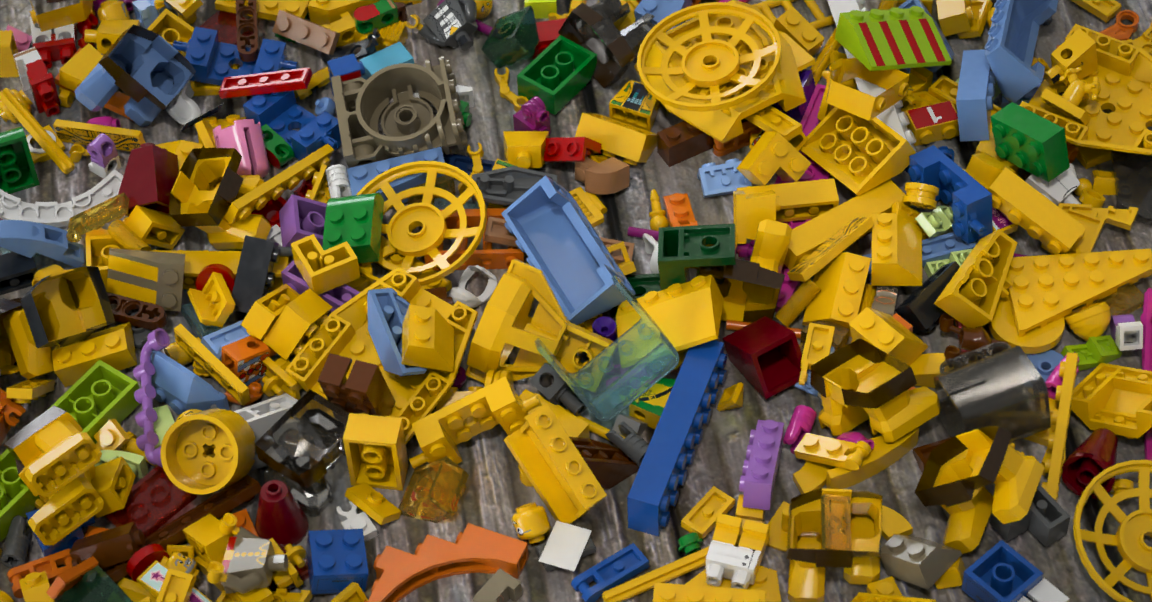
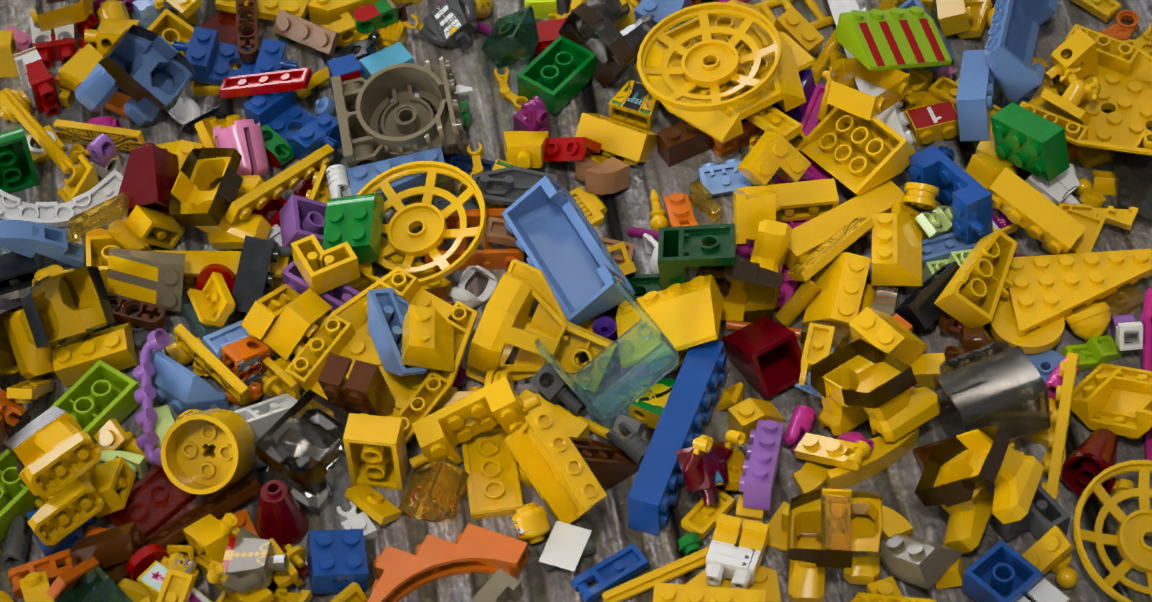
(81, 180): none -> yellow slope
(493, 475): none -> yellow tile
(702, 199): none -> clear yellow plate
(706, 464): none -> dark red torso
(735, 469): none -> yellow plate
(746, 414): none -> yellow slope
(946, 70): none -> bright pink plate
(1049, 550): none -> yellow plate
(1066, 576): none -> yellow plate

